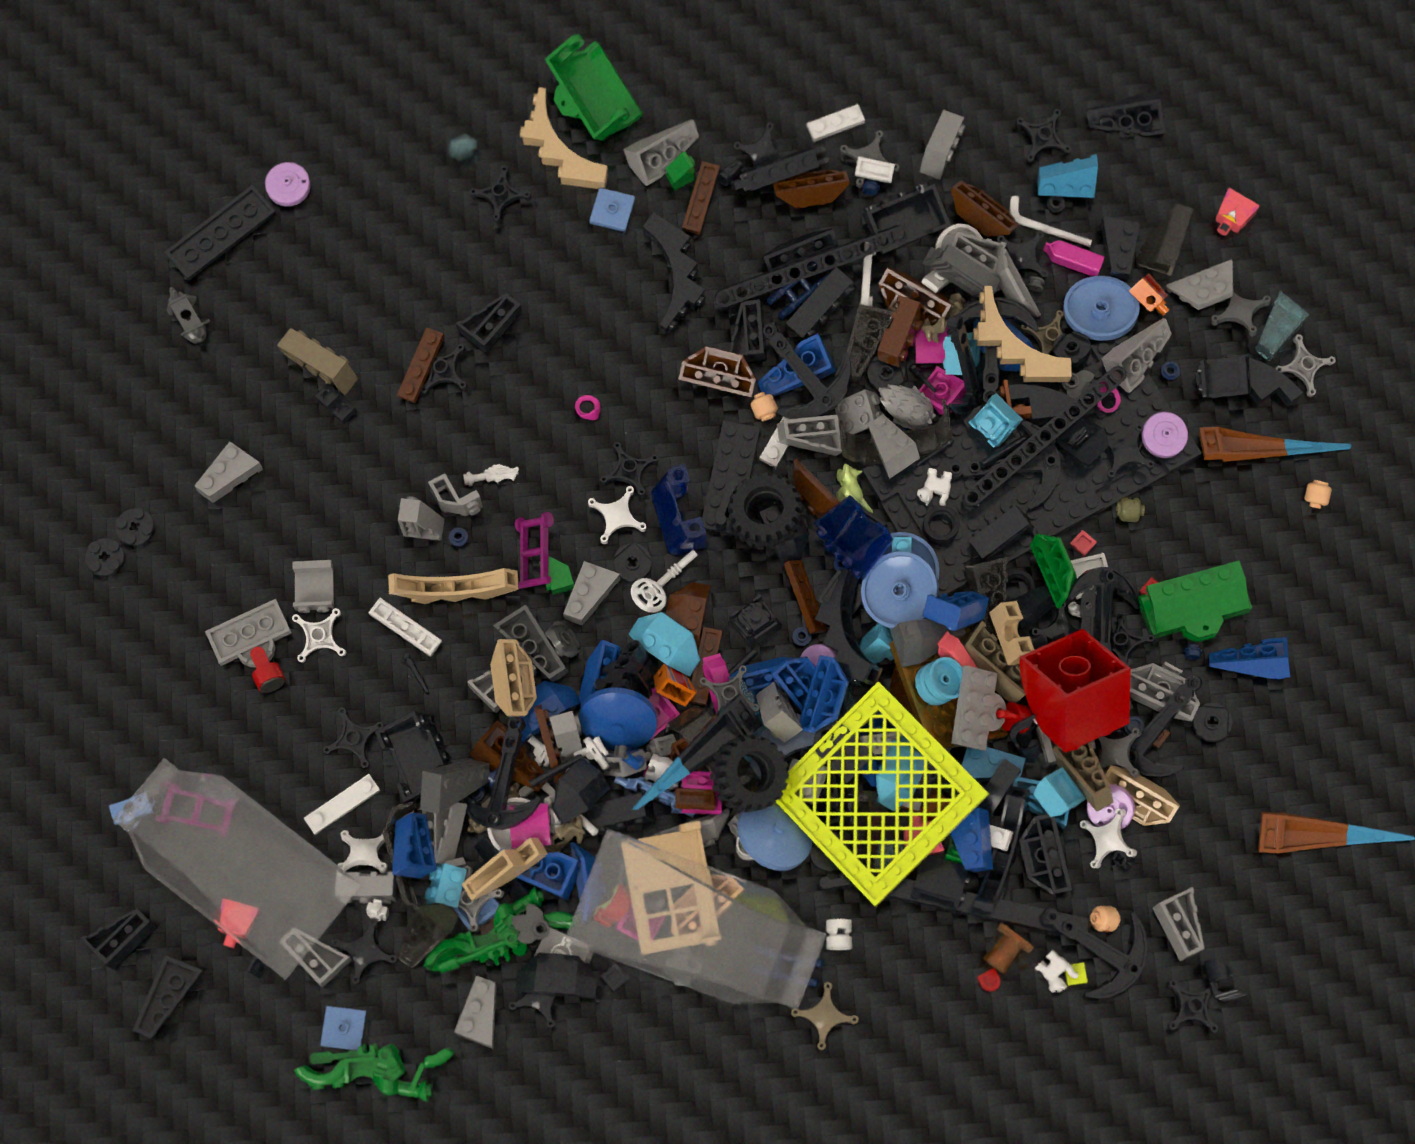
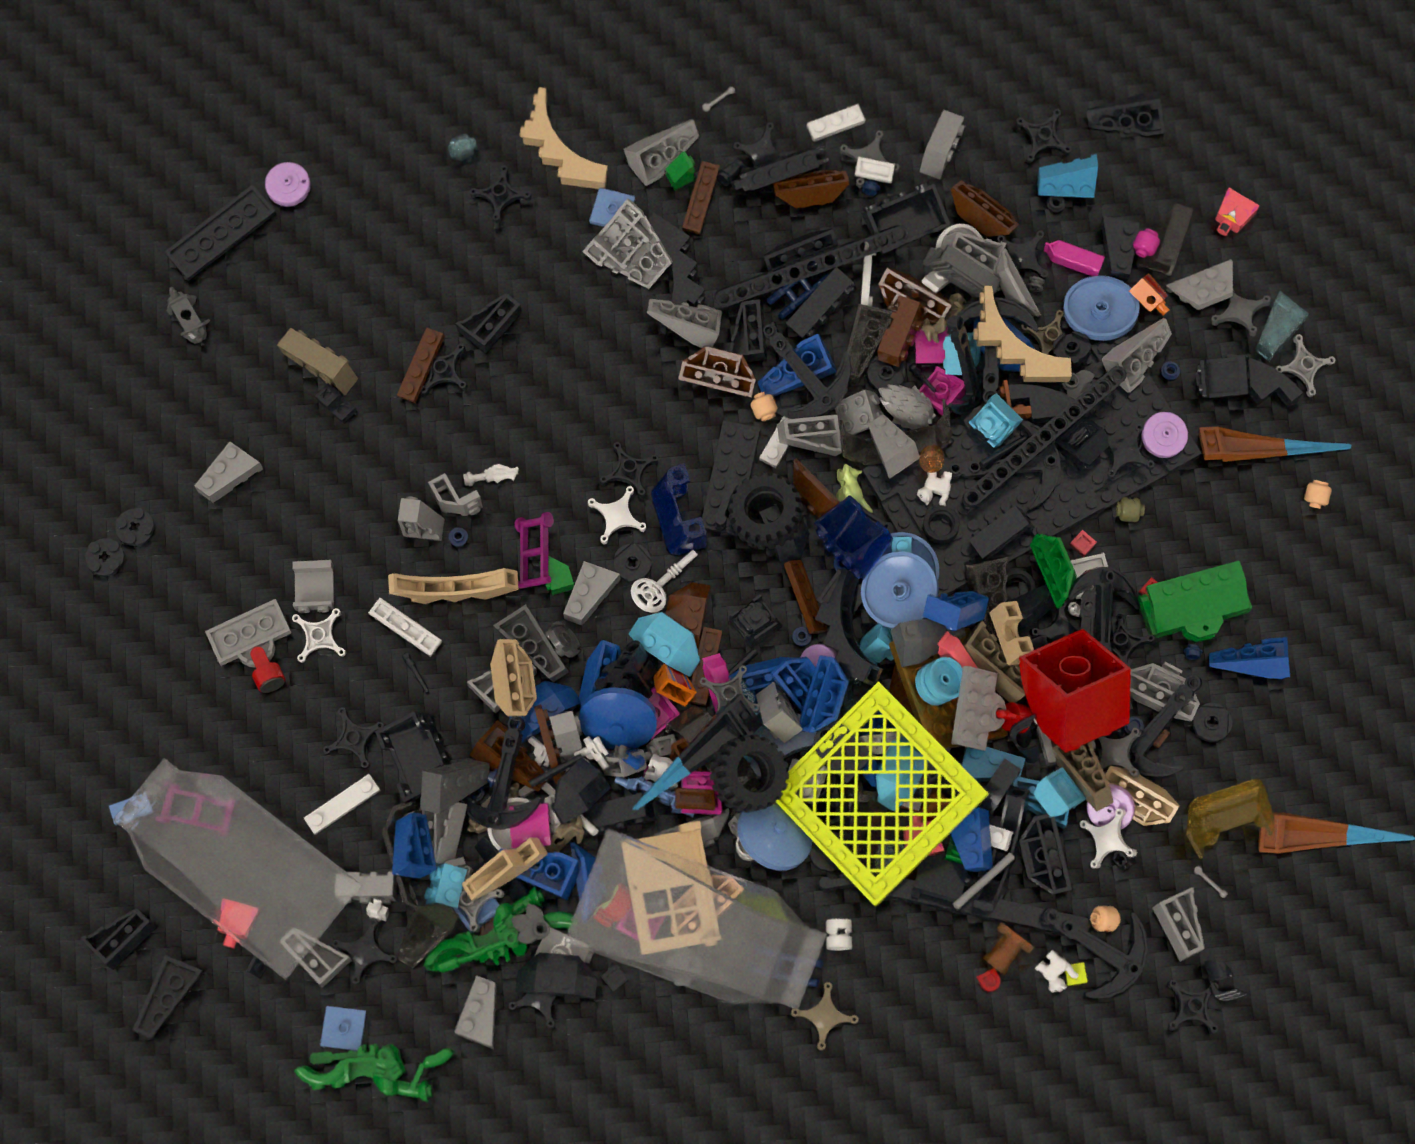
(363, 852): white piece -> none
(591, 88): green piece -> none
(593, 415): dark pink piece -> none
(630, 246): none -> light grey wedge
(695, 324): none -> light grey wedge
(706, 107): none -> light grey hinge
(931, 458): none -> clear orange head
(984, 880): none -> light grey bar
(1045, 228): white piece -> none
(1117, 401): dark pink piece -> none
(1146, 243): none -> dark pink head
(1198, 871): none -> light grey hinge
(1227, 810): none -> clear yellow windscreen

